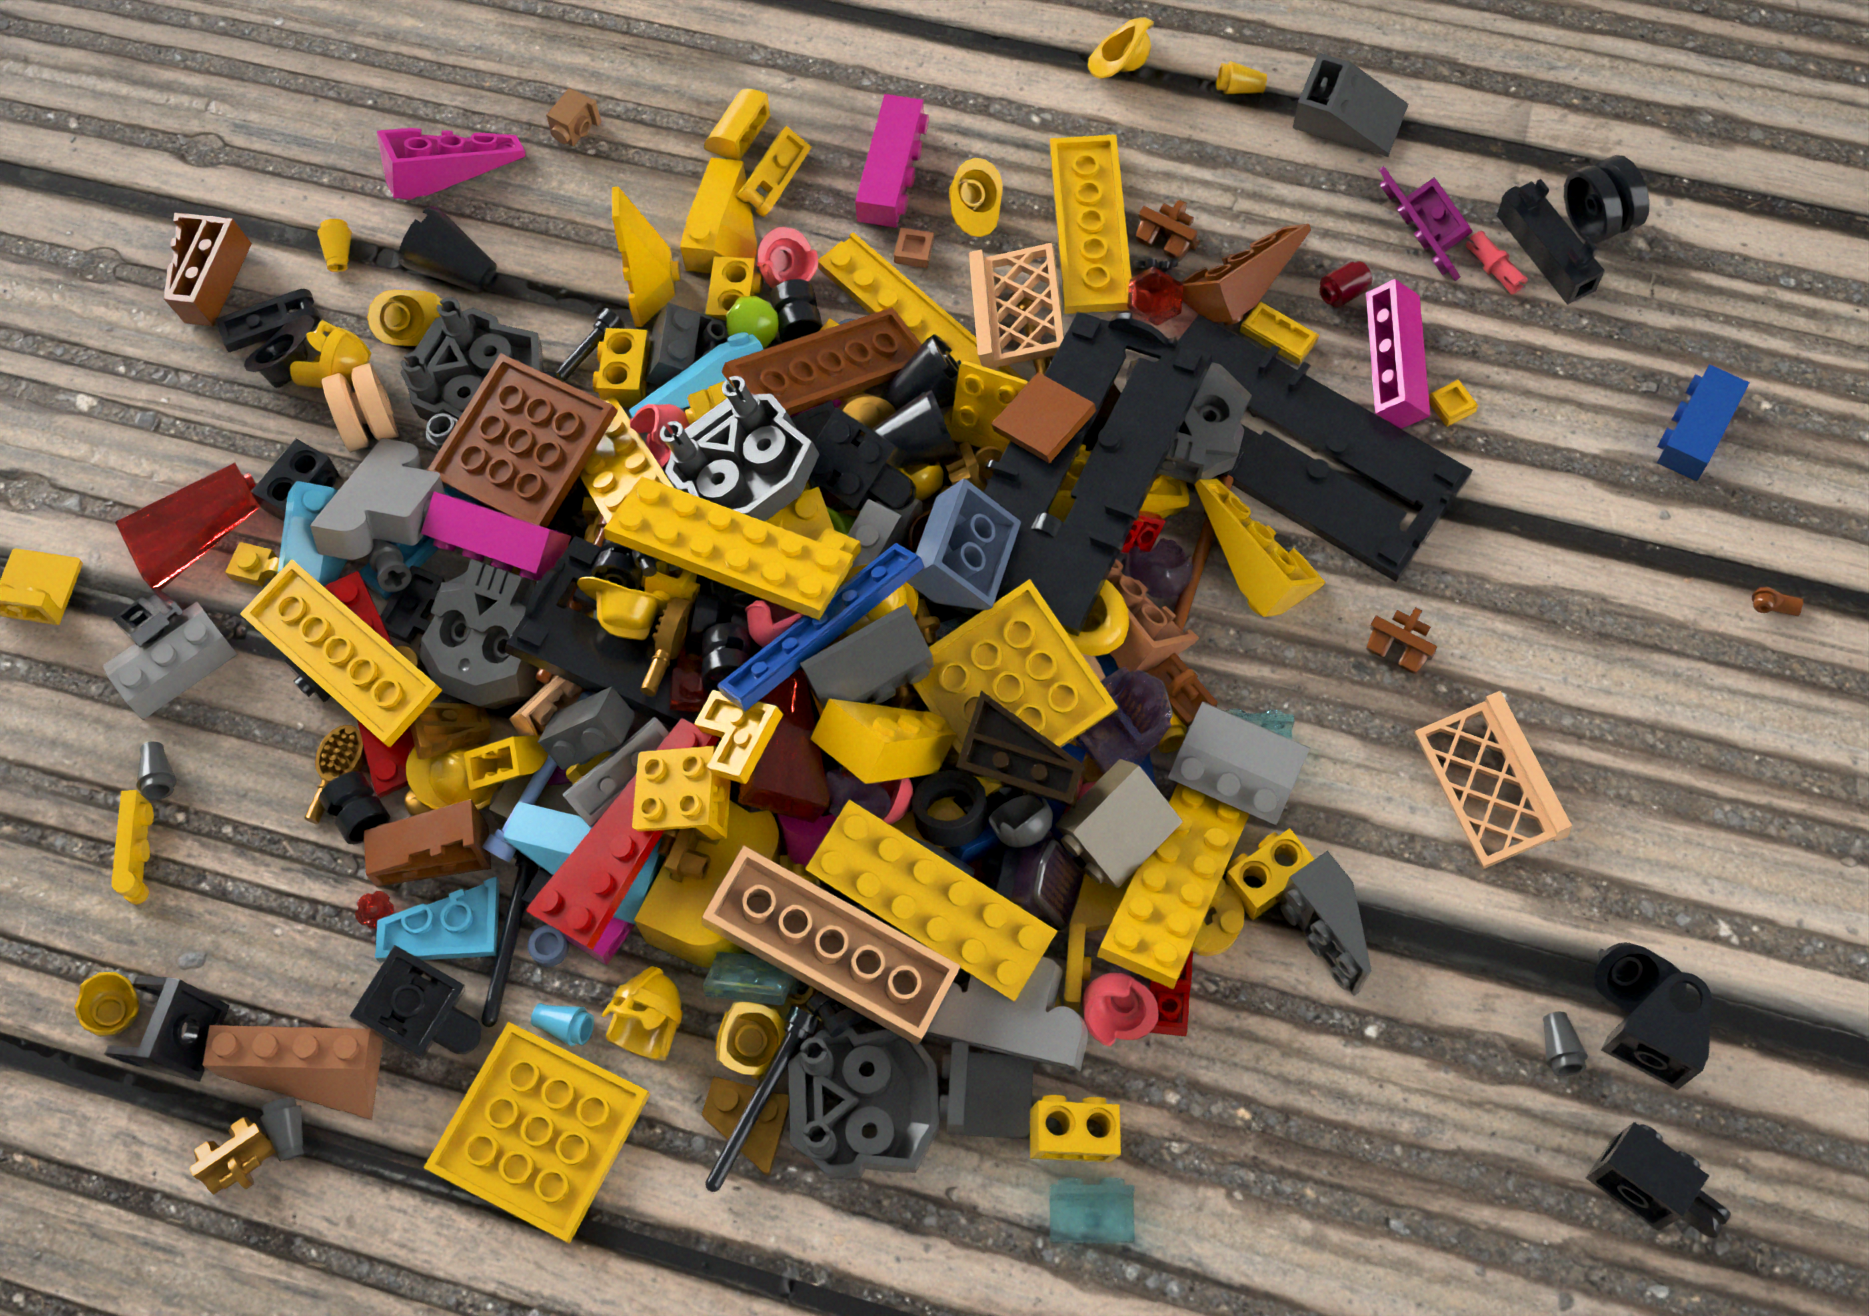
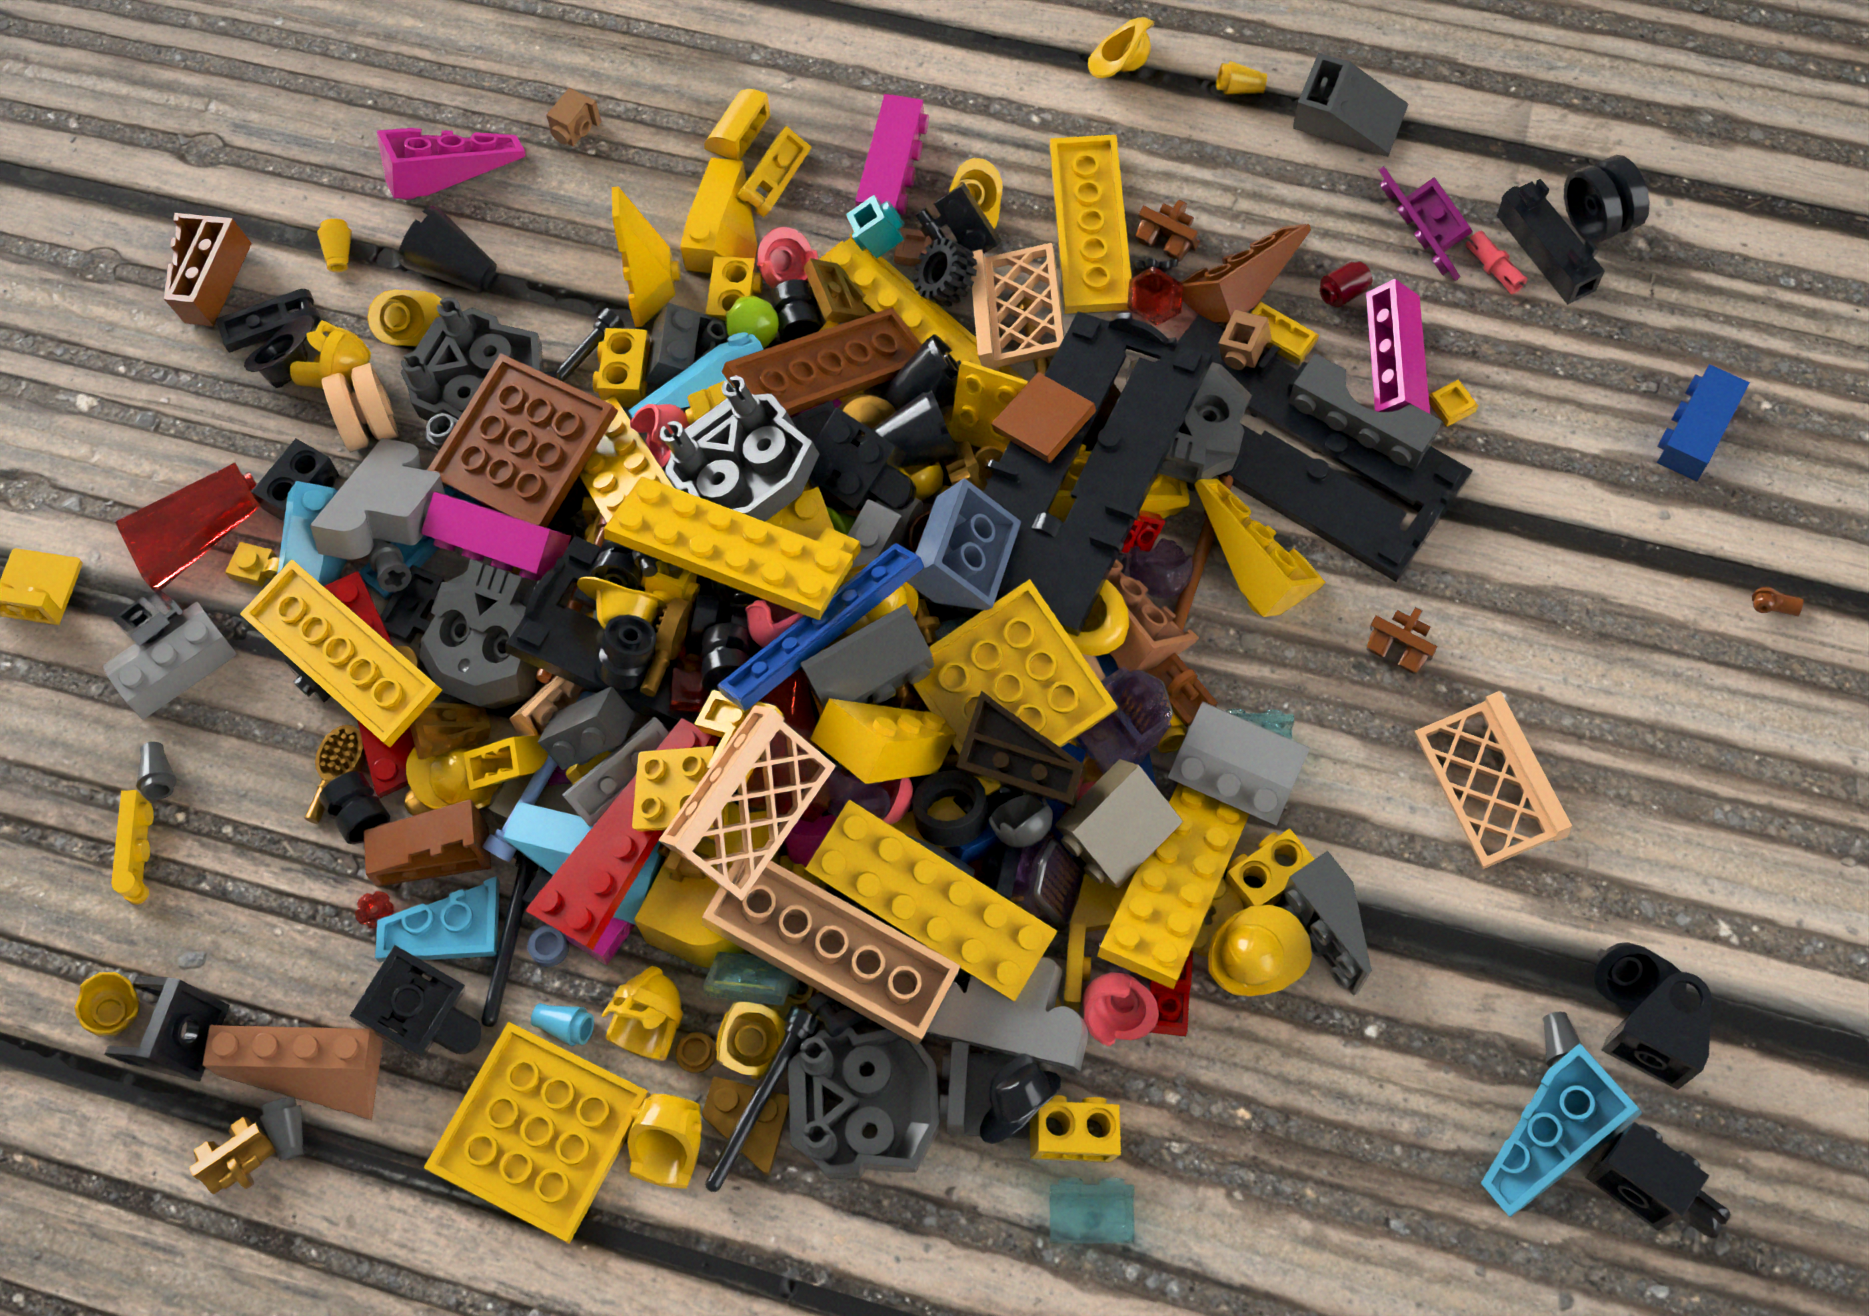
(625, 652): none -> black wheel
(665, 1140): none -> yellow helmet
(695, 1052): none -> pearl gold plate
(721, 782): none -> light nougat fence
(835, 292): none -> pearl gold wing
(876, 226): none -> teal brick
(946, 287): none -> black tyre
(963, 218): none -> black plate
(1015, 1097): none -> black piece
(1244, 339): none -> medium nougat brick
(1259, 951): none -> yellow hat
(1397, 434): none -> dark grey arch
(1561, 1127): none -> medium azure wedge

